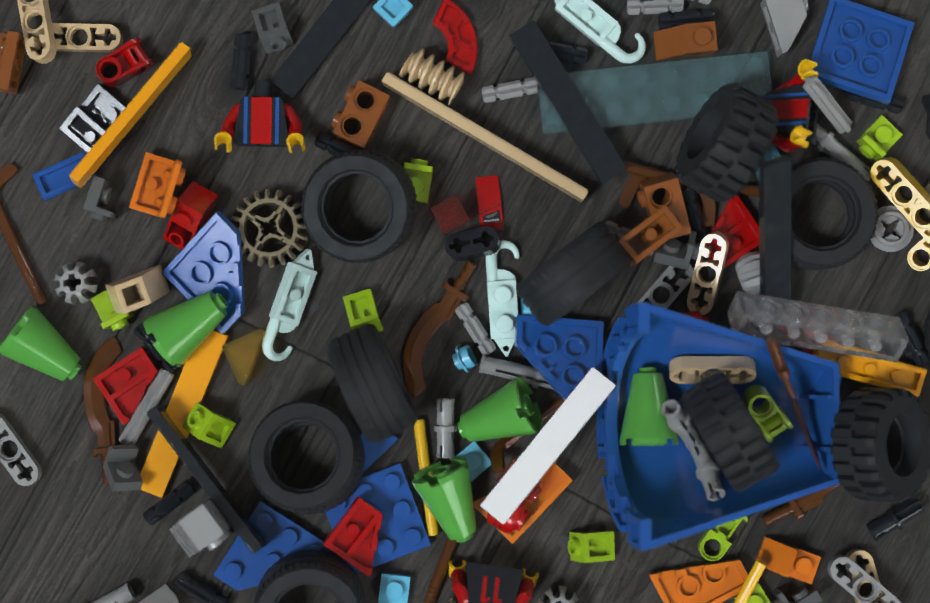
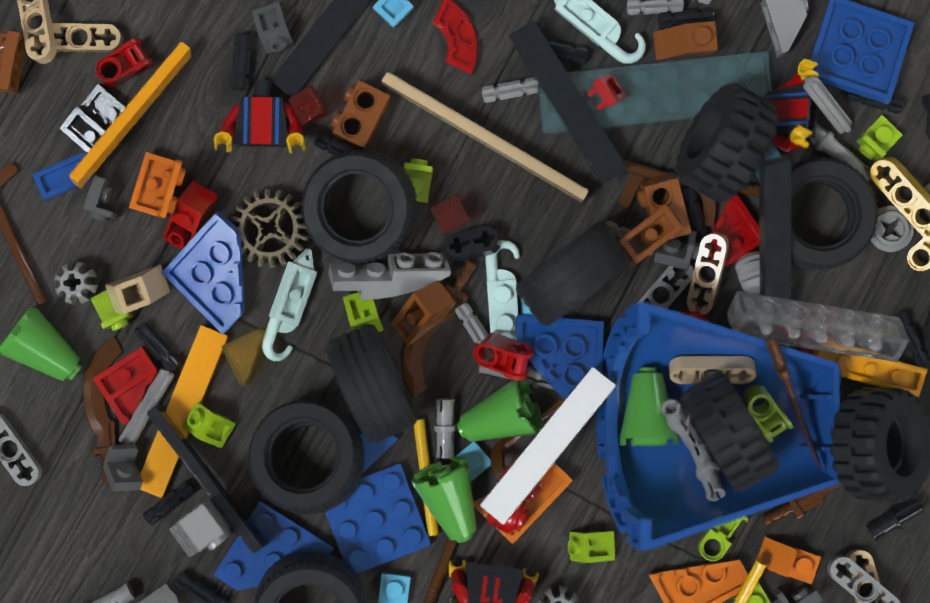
(185, 326): bright green cone -> none
(308, 106): none -> clear red bracket
(356, 535): red wing -> none
(398, 276): none -> light grey slope
(423, 312): none -> dark orange slope
(432, 75): tan piece -> none
(464, 358): medium azure plate -> none
(489, 202): red sticker -> none
(509, 355): none -> red piece
(609, 90): none -> red tile

